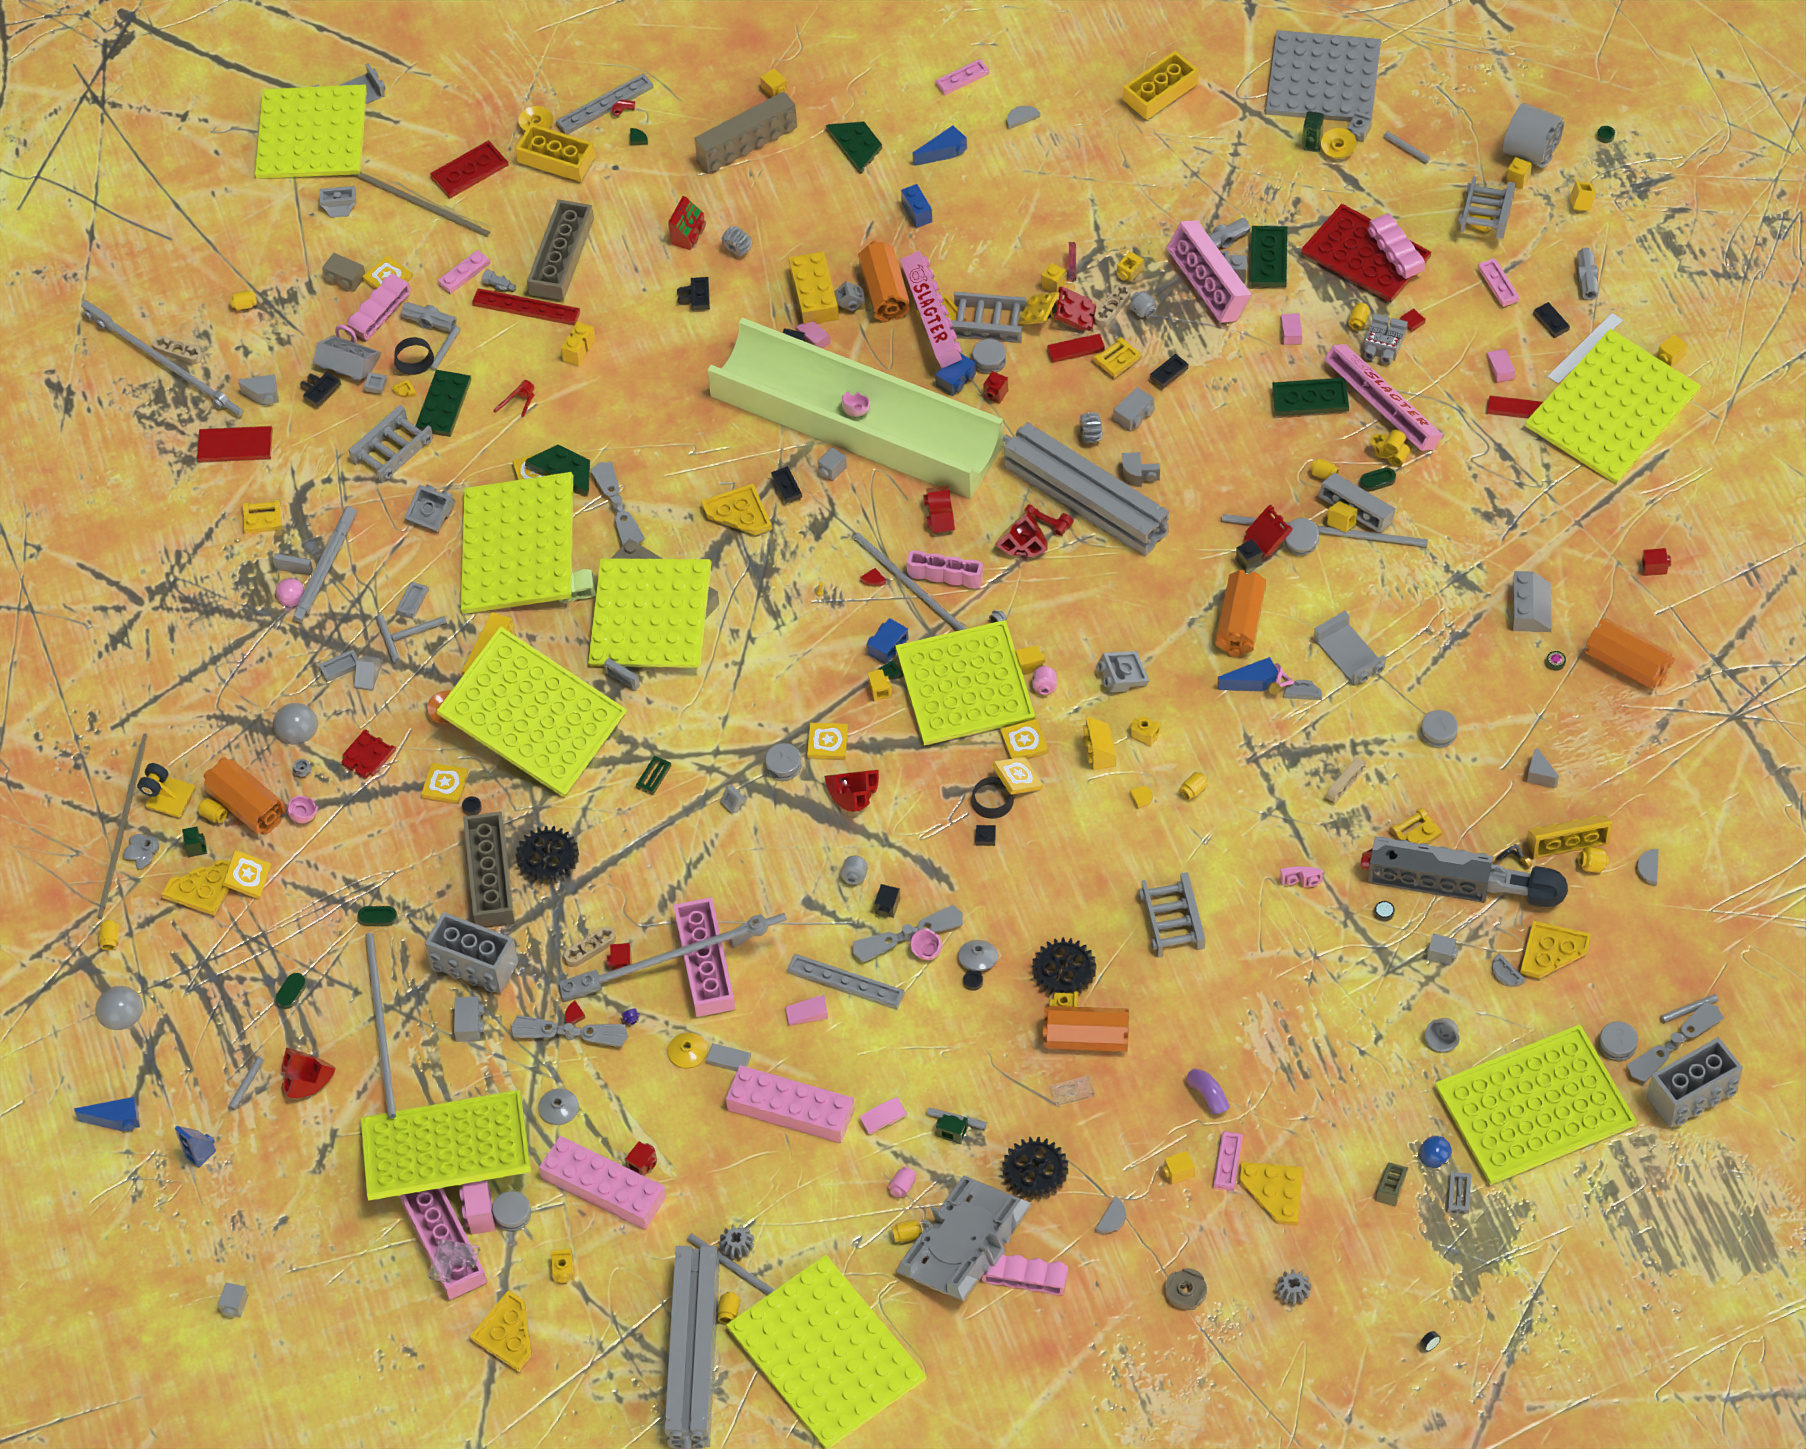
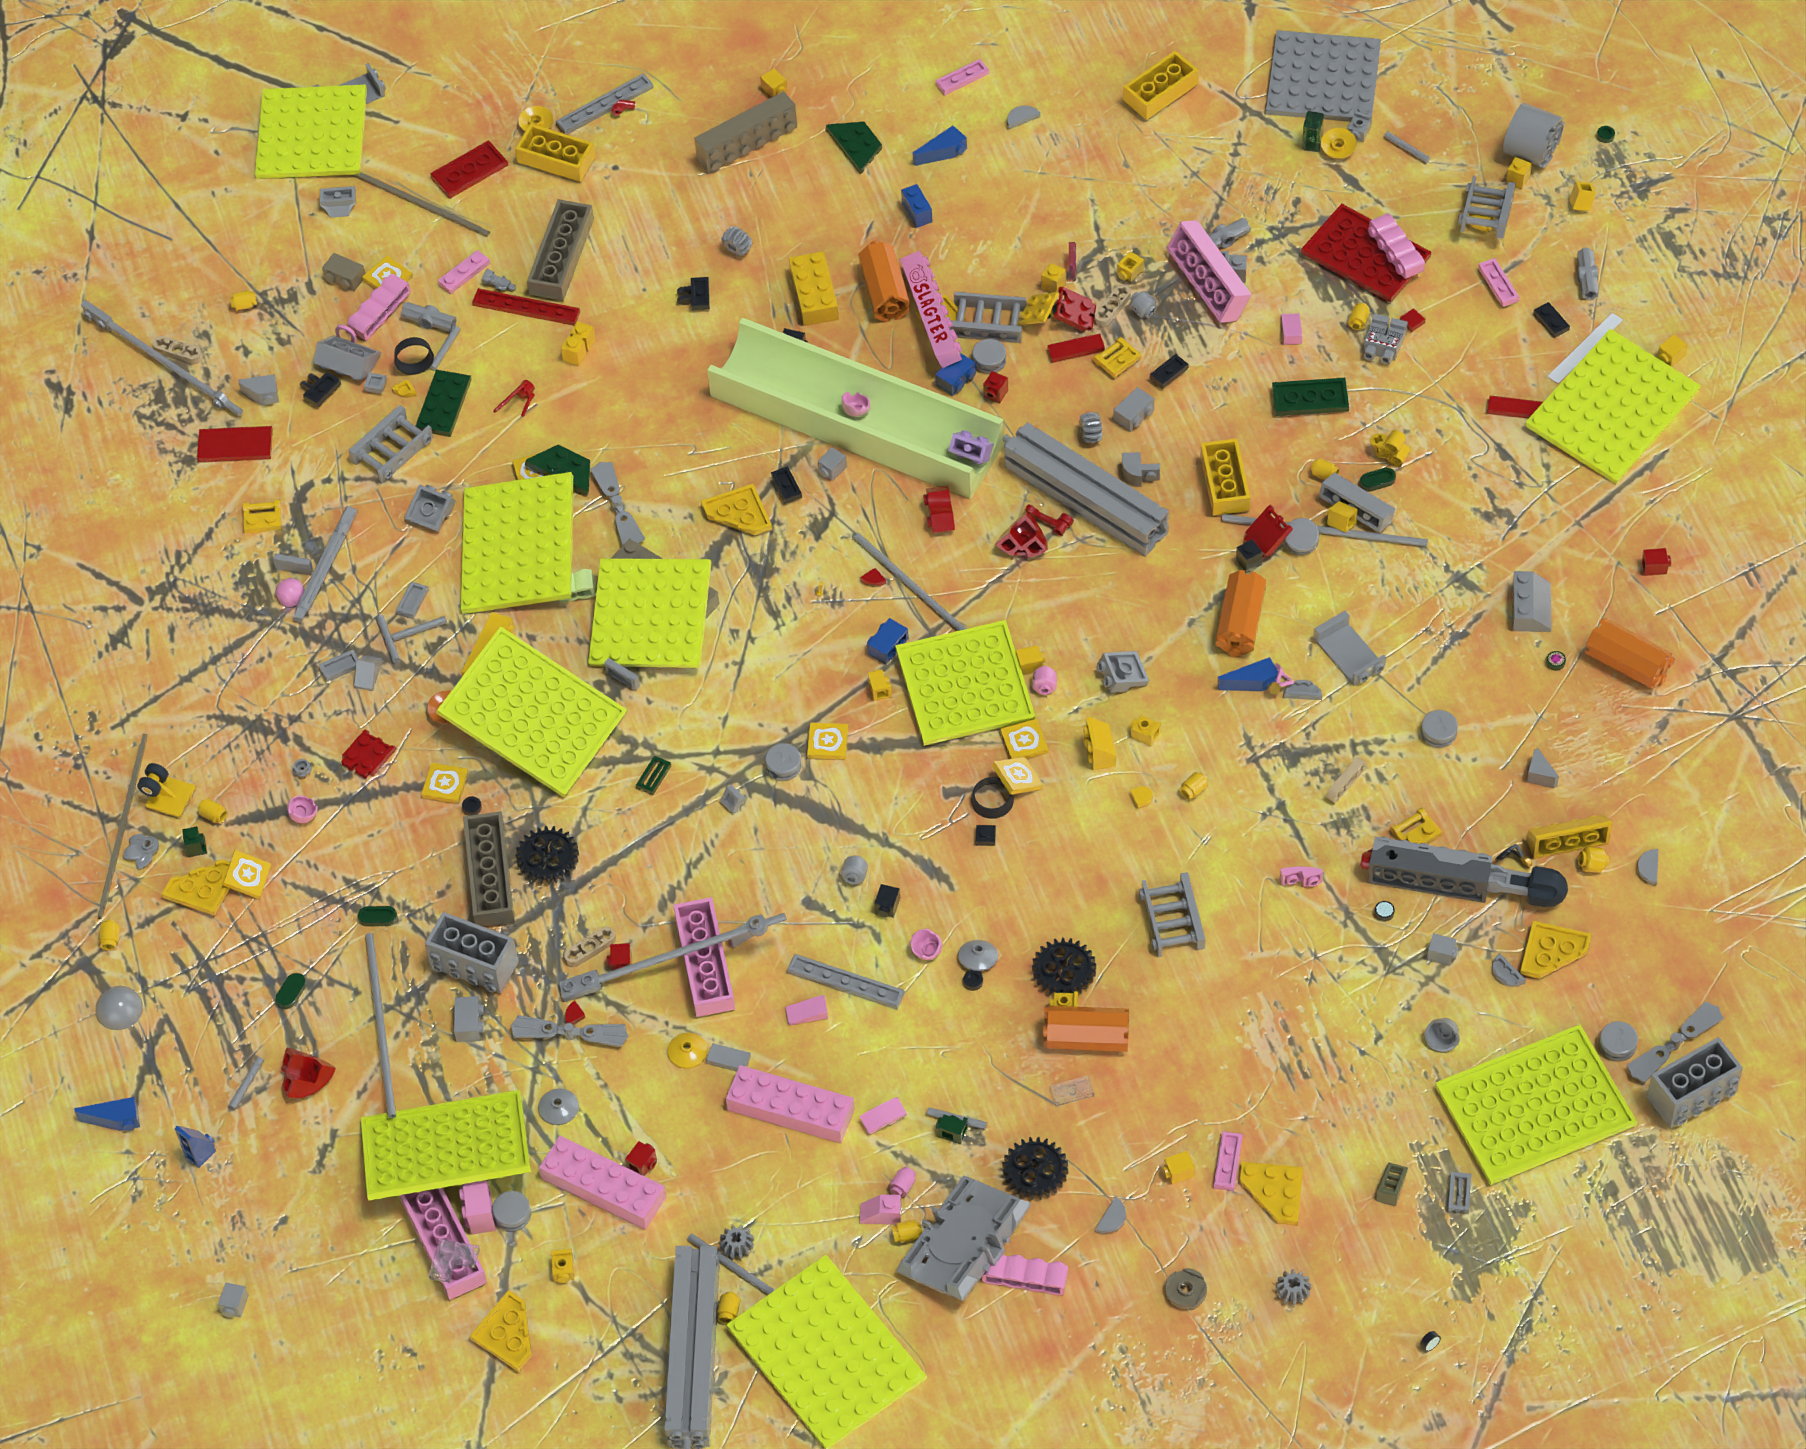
(244, 796): orange brick -> none
(295, 723): light grey piece -> none
(630, 1016): dark purple plate -> none
(638, 137): dark green tile -> none
(686, 224): red slope -> none
(814, 334): bright pink slope -> none
(849, 296): light grey brick -> none
(853, 789): red brick -> none
(876, 945): light grey piece -> none
(881, 1210): none -> bright pink slope
(892, 671): dark green tile -> none
(950, 569): bright pink brick -> none
(971, 447): none -> lavender brick
(997, 616): light grey plate -> none
(1209, 1089): medium lavender cylinder -> none
(1225, 476): none -> yellow brick
(1268, 256): dark green plate -> none
(1383, 397): bright pink brick -> none
(1435, 1151): blue hair -> none
(1501, 365): bright pink slope -> none
(1688, 1008): light grey bar -> none

